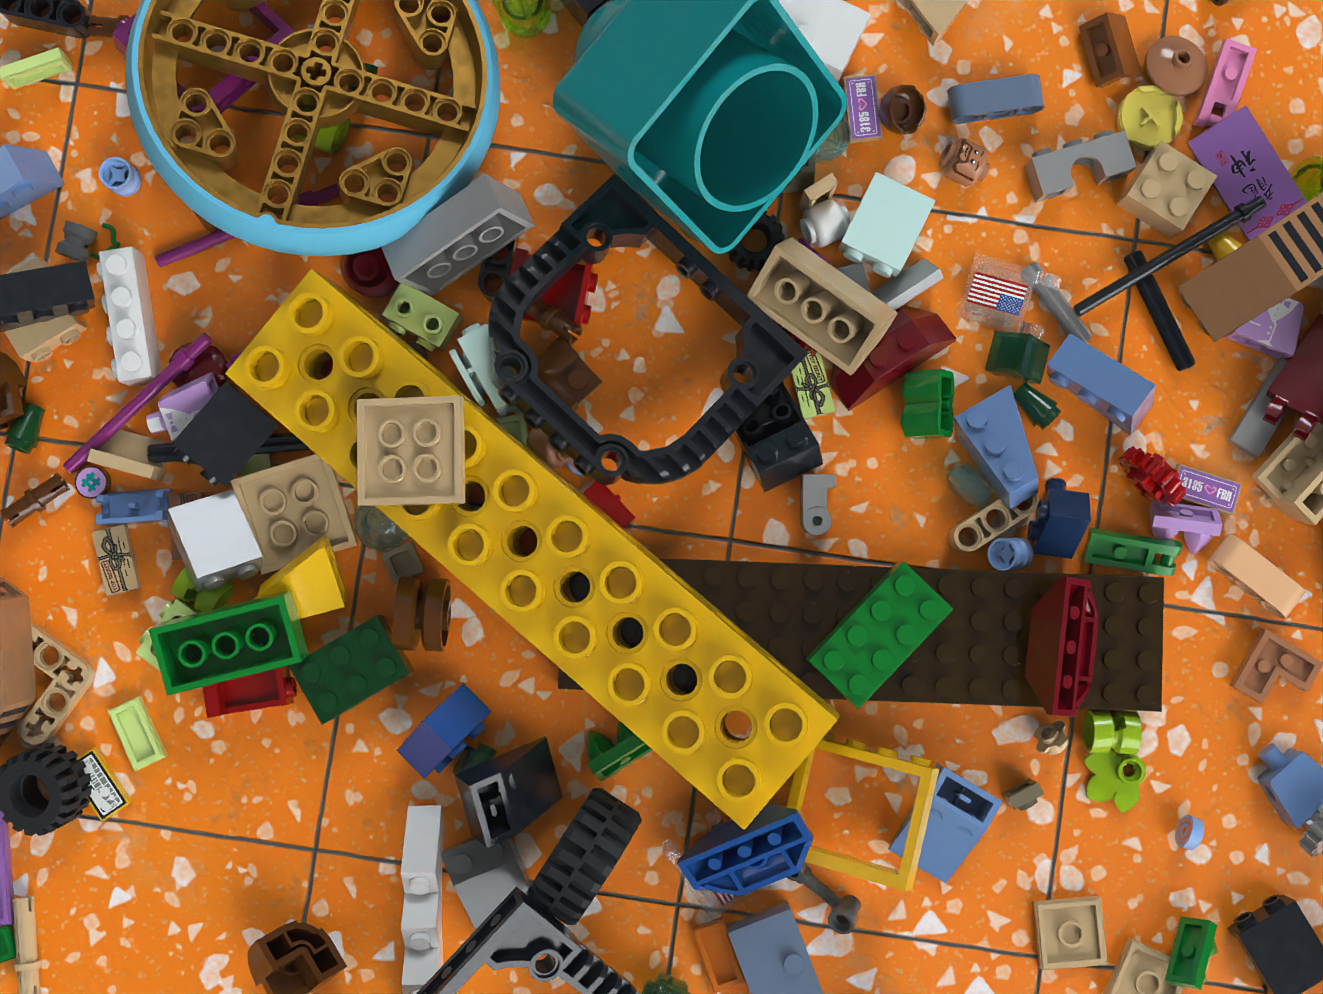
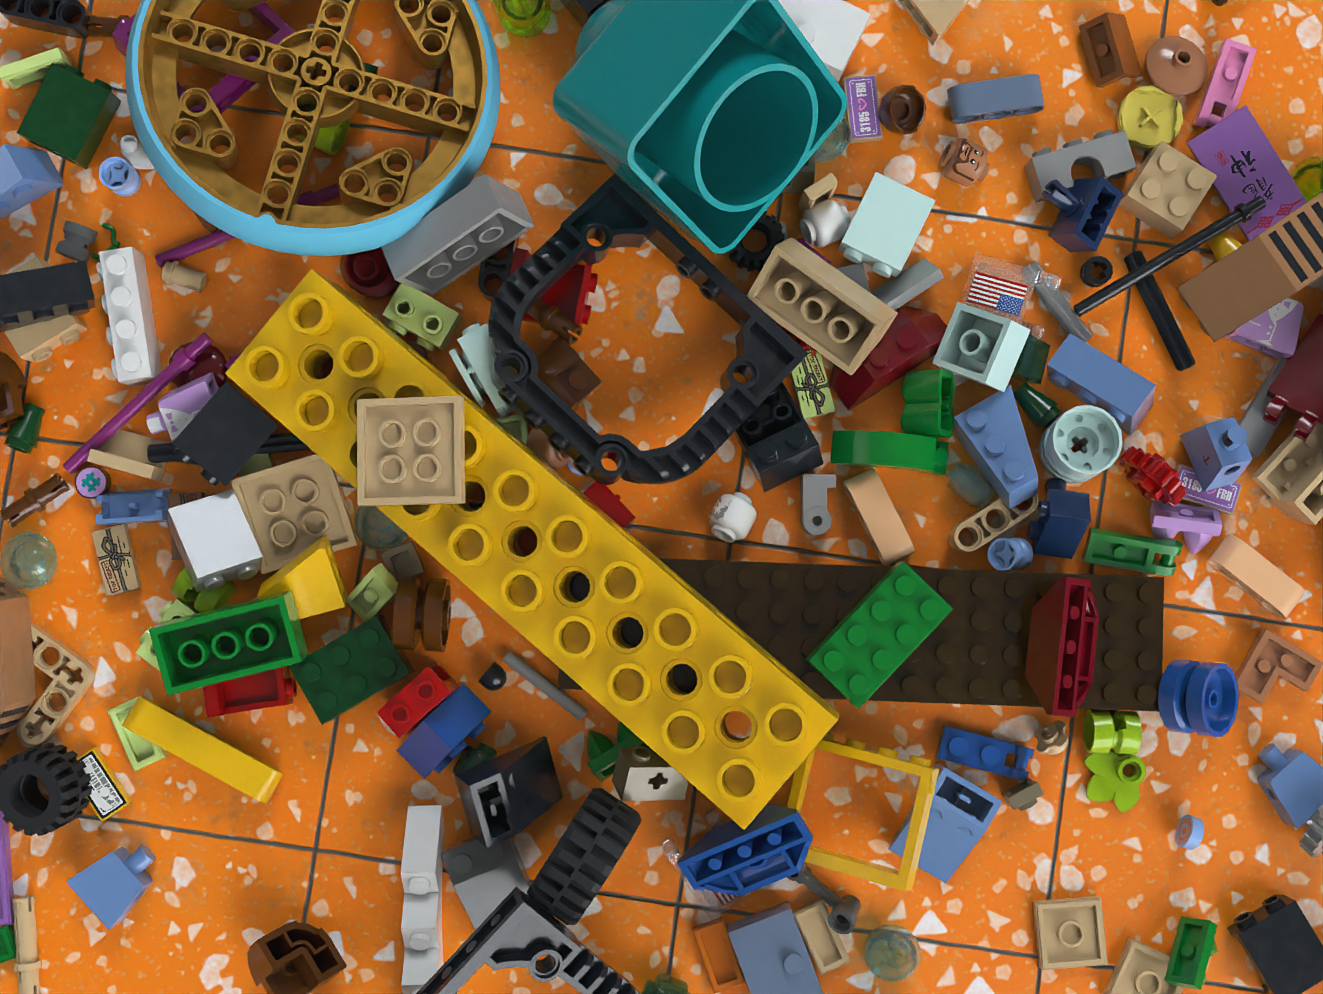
(29, 560): none -> clear light blue hat
(69, 115): none -> dark green brick
(114, 883): none -> medium blue torso
(134, 153): none -> white arm
(183, 276): none -> tan pin
(202, 749): none -> yellow beam
(373, 593): none -> yellowish green slope
(418, 700): none -> red panel
(493, 678): none -> black hinge
(545, 685): none -> light grey bar
(646, 776): none -> dark tan brick
(732, 517): none -> white head
(820, 938): none -> tan tile
(878, 517): none -> light nougat beam
(889, 450): none -> green arch
(902, 950): none -> clear light blue hat
(981, 346): none -> light aqua brick
(983, 752): none -> blue plate
(1083, 212): none -> dark blue brick
(1094, 433): none -> light aqua wheel
(1100, 261): none -> black bush
(1198, 697): none -> blue wheel
(1217, 452): none -> medium blue torso

